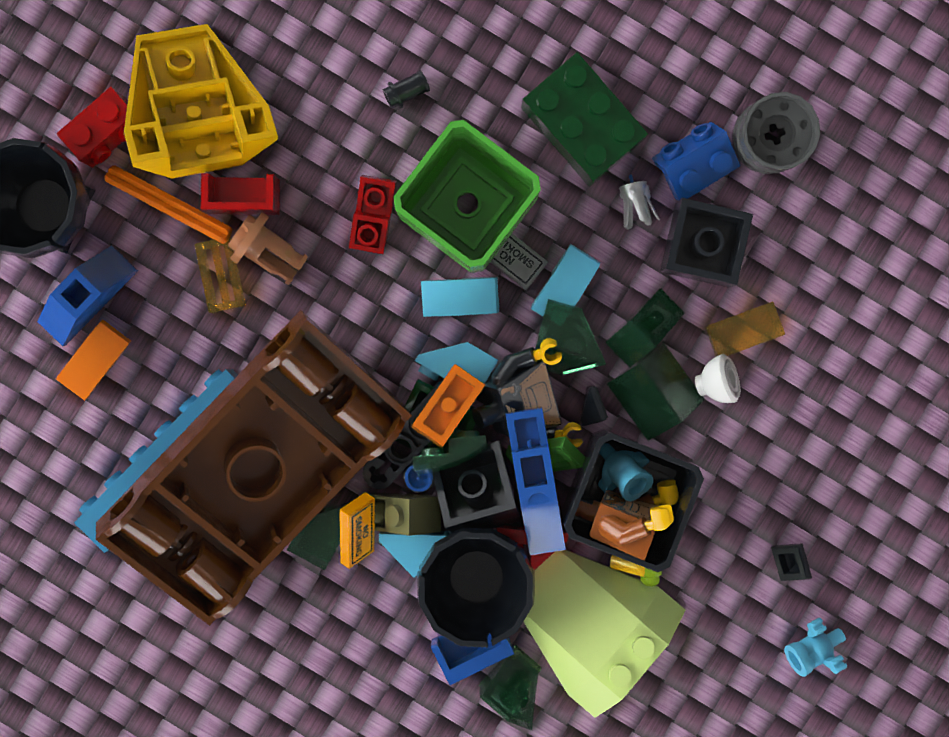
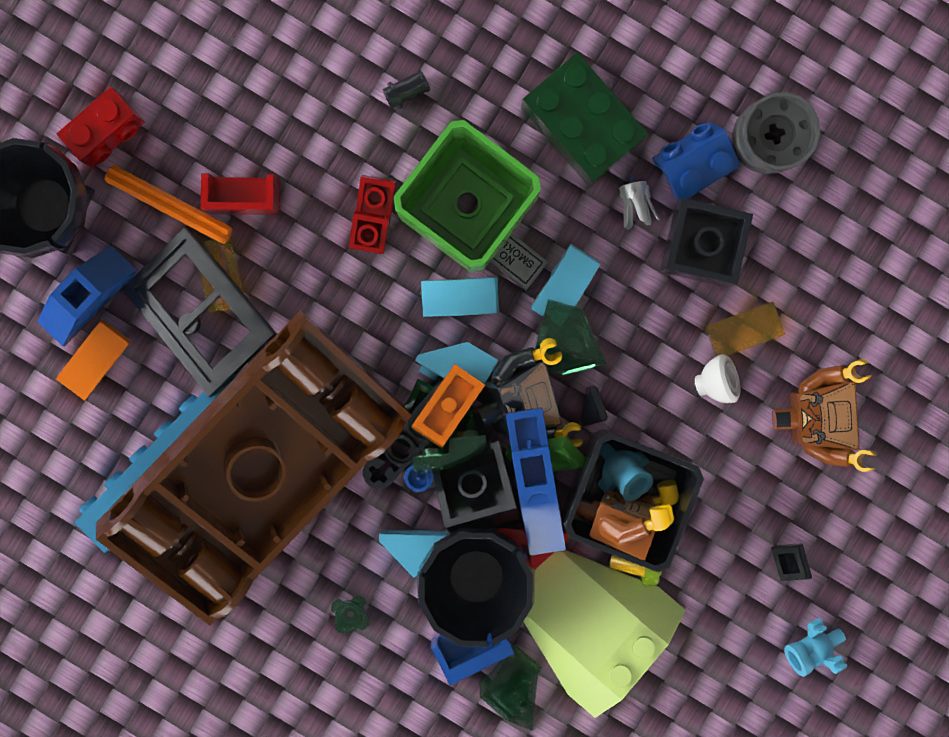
(174, 334): none -> black door
(192, 106): yellow wedge -> none
(253, 239): nougat piece -> none
(319, 537): clear green slope -> none
(345, 623): none -> clear green plate
(357, 530): light orange tile -> none
(407, 513): olive slope -> none
(645, 328): clear green slope -> none
(656, 392): clear green slope -> none
(826, 416): none -> torso

